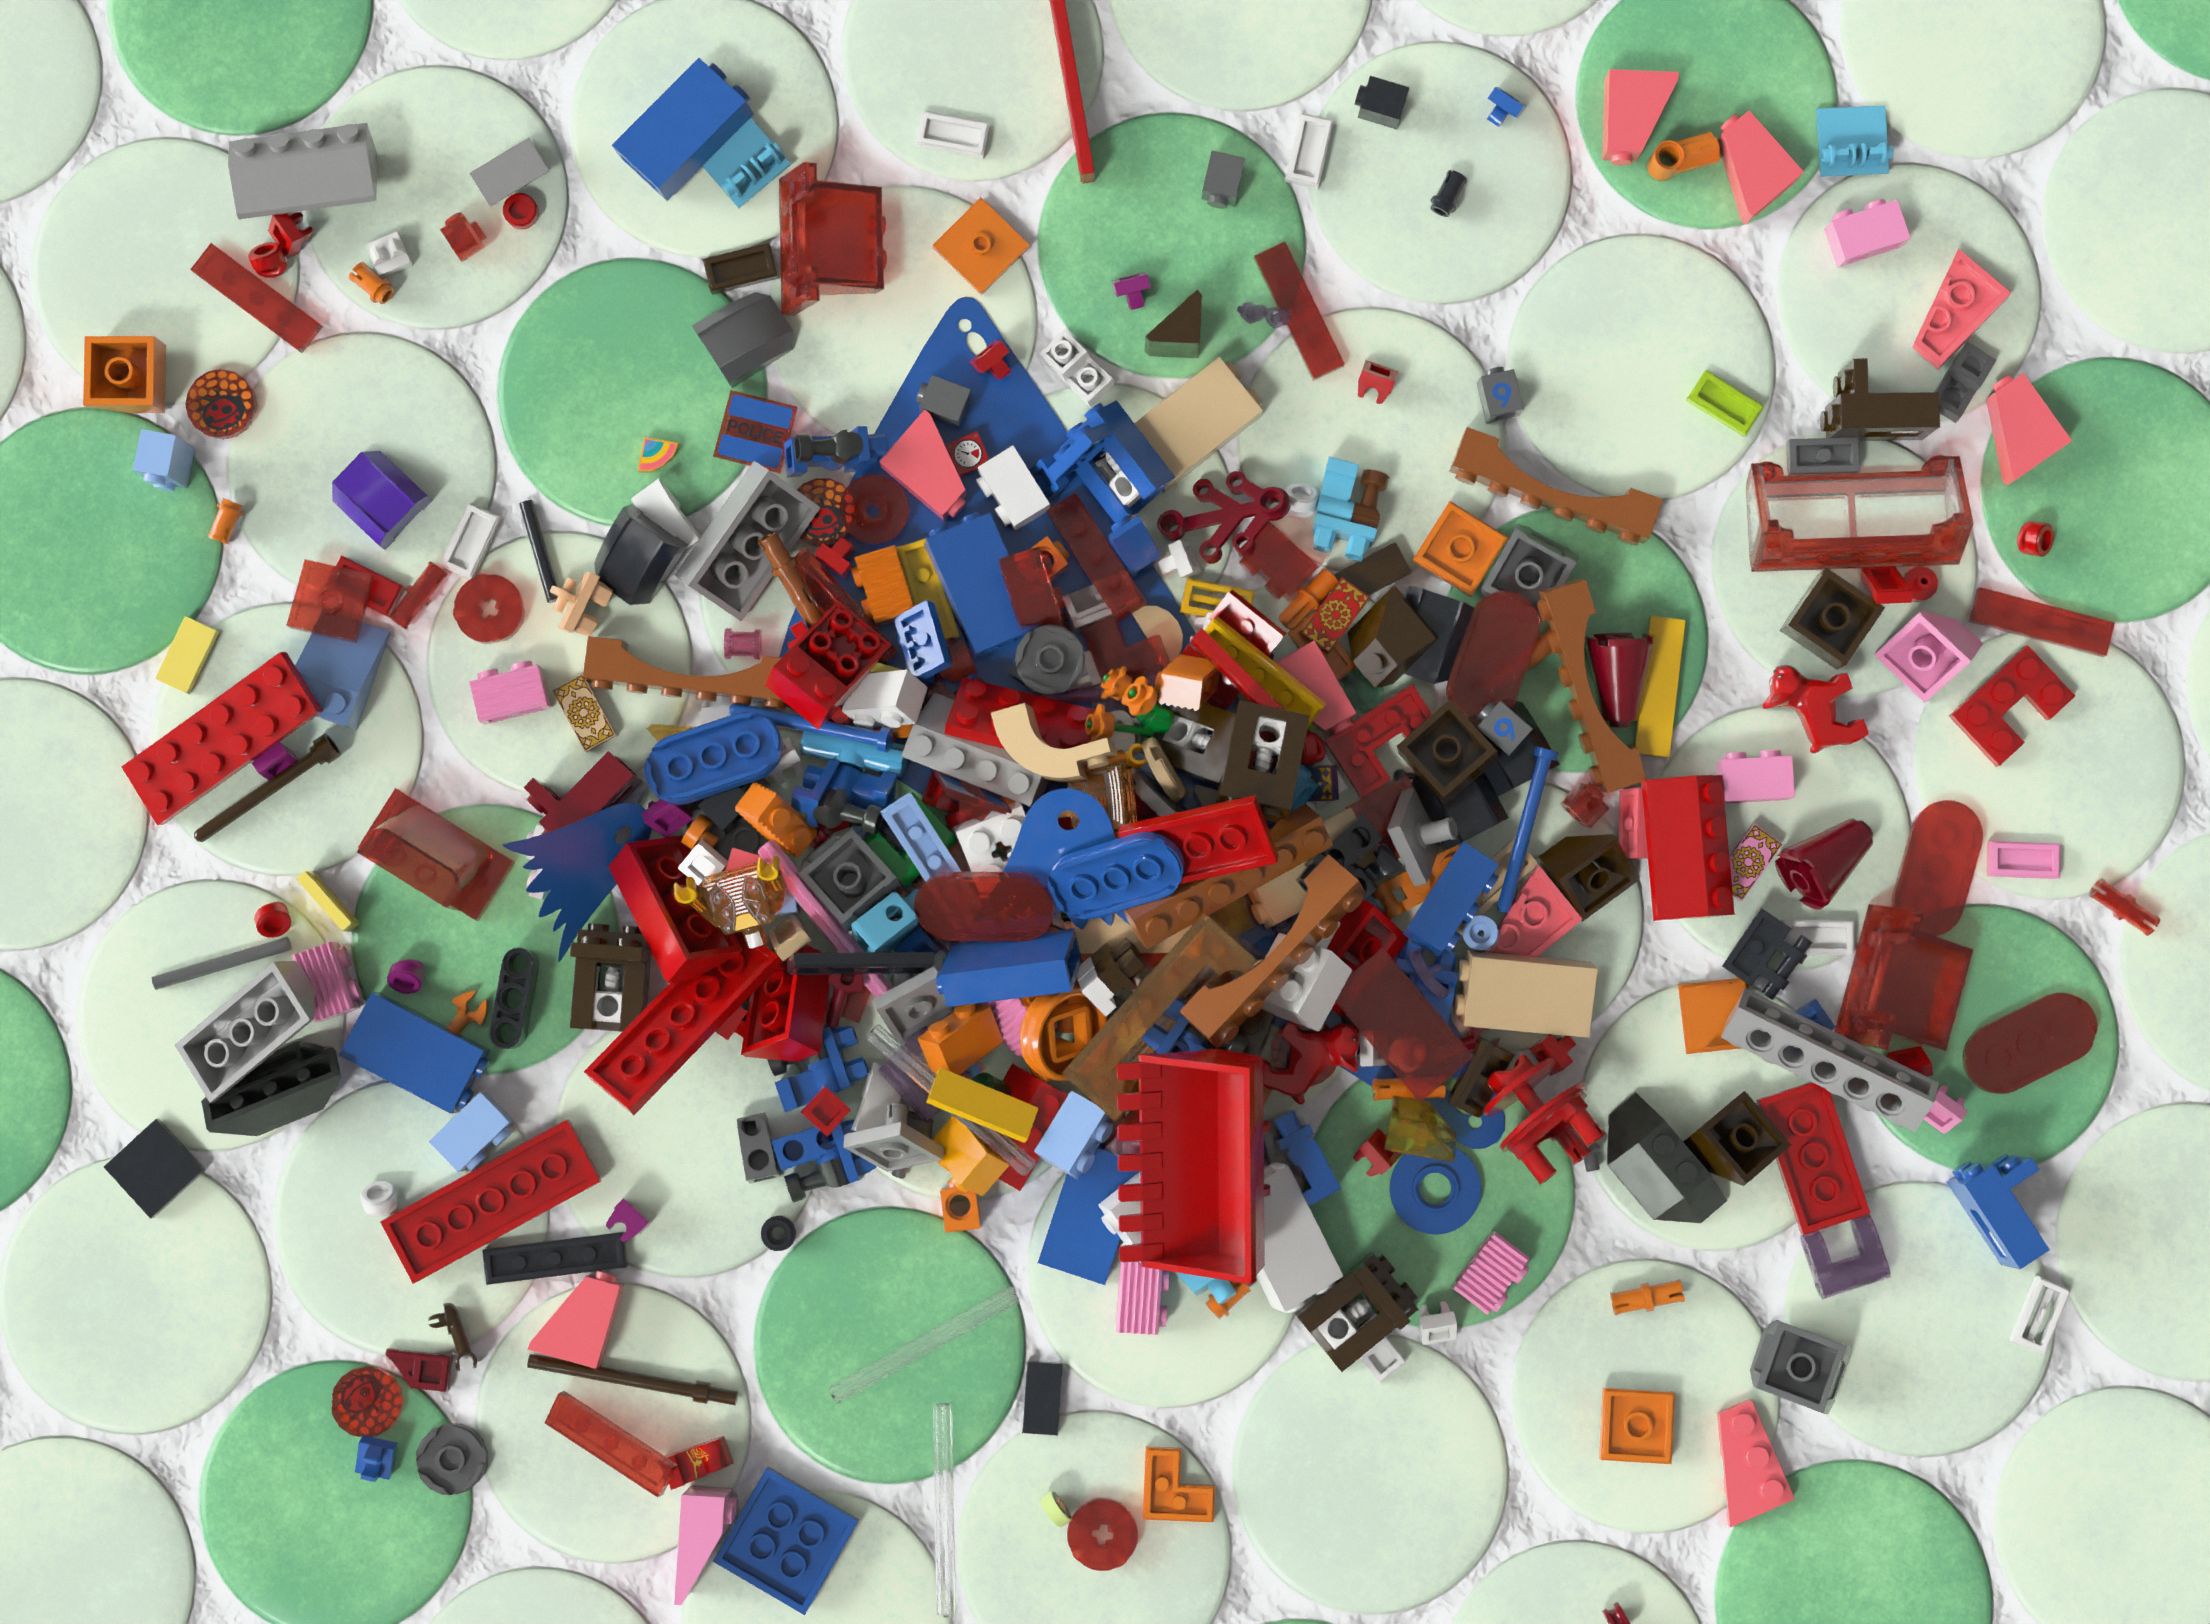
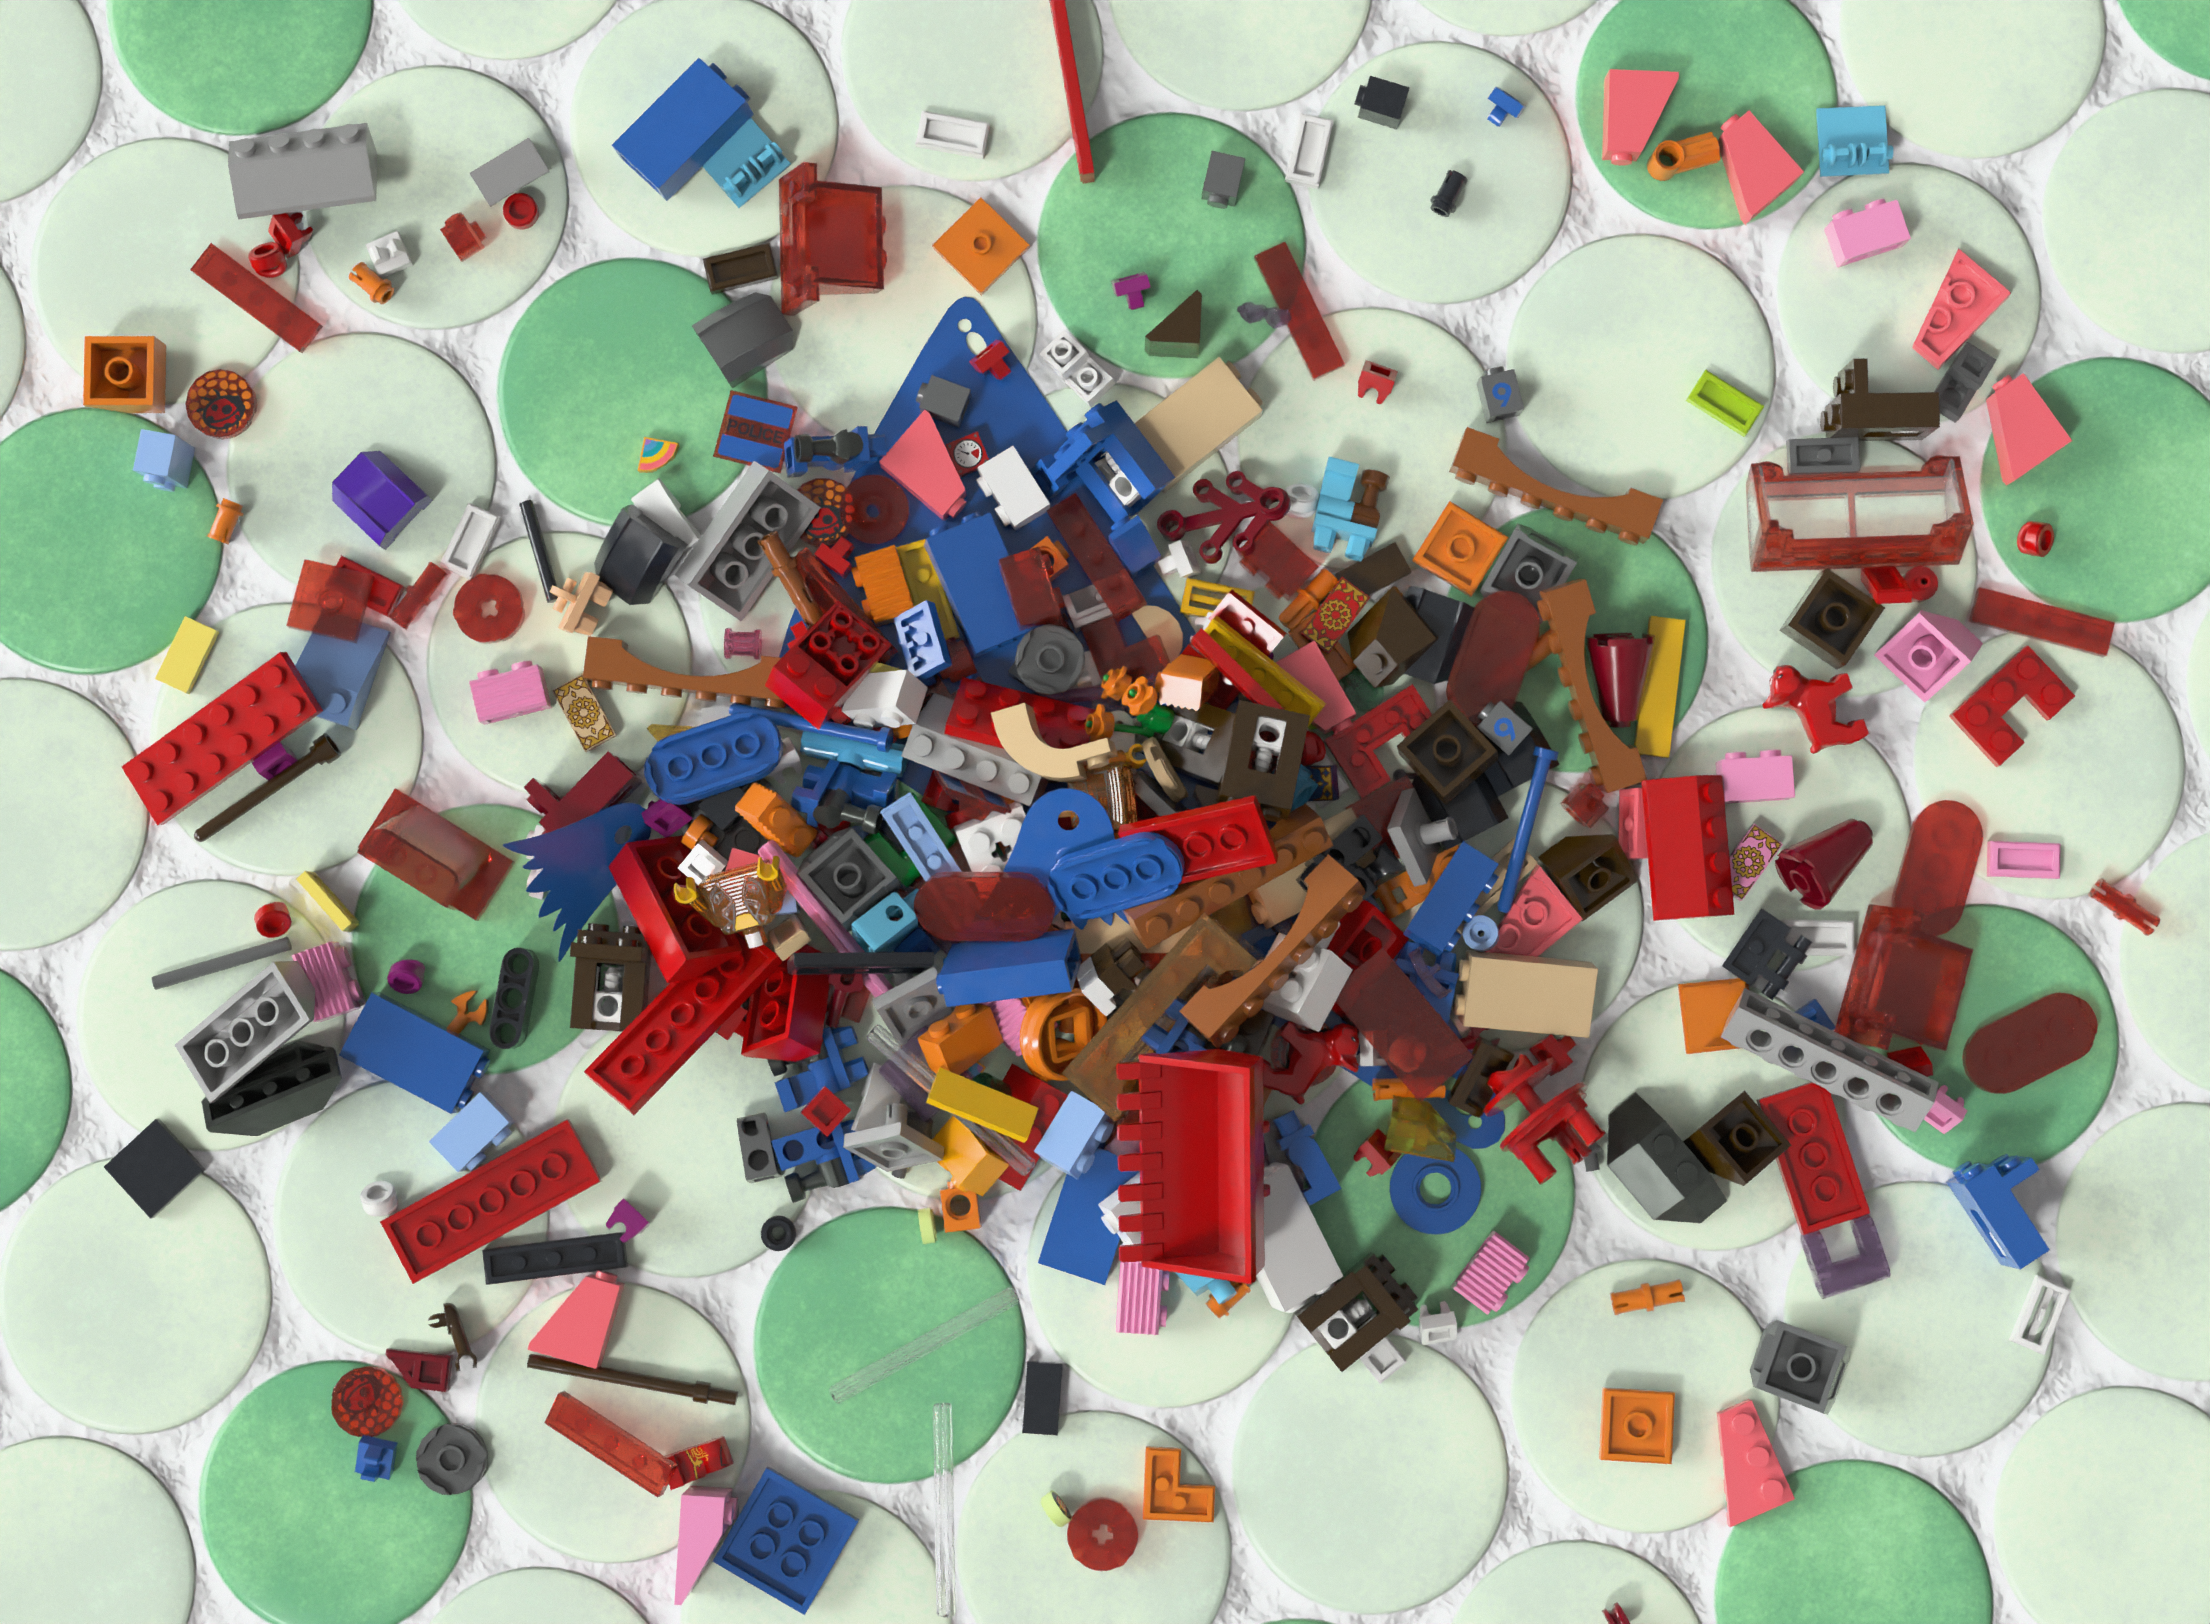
(927, 1225): none -> yellowish green tile

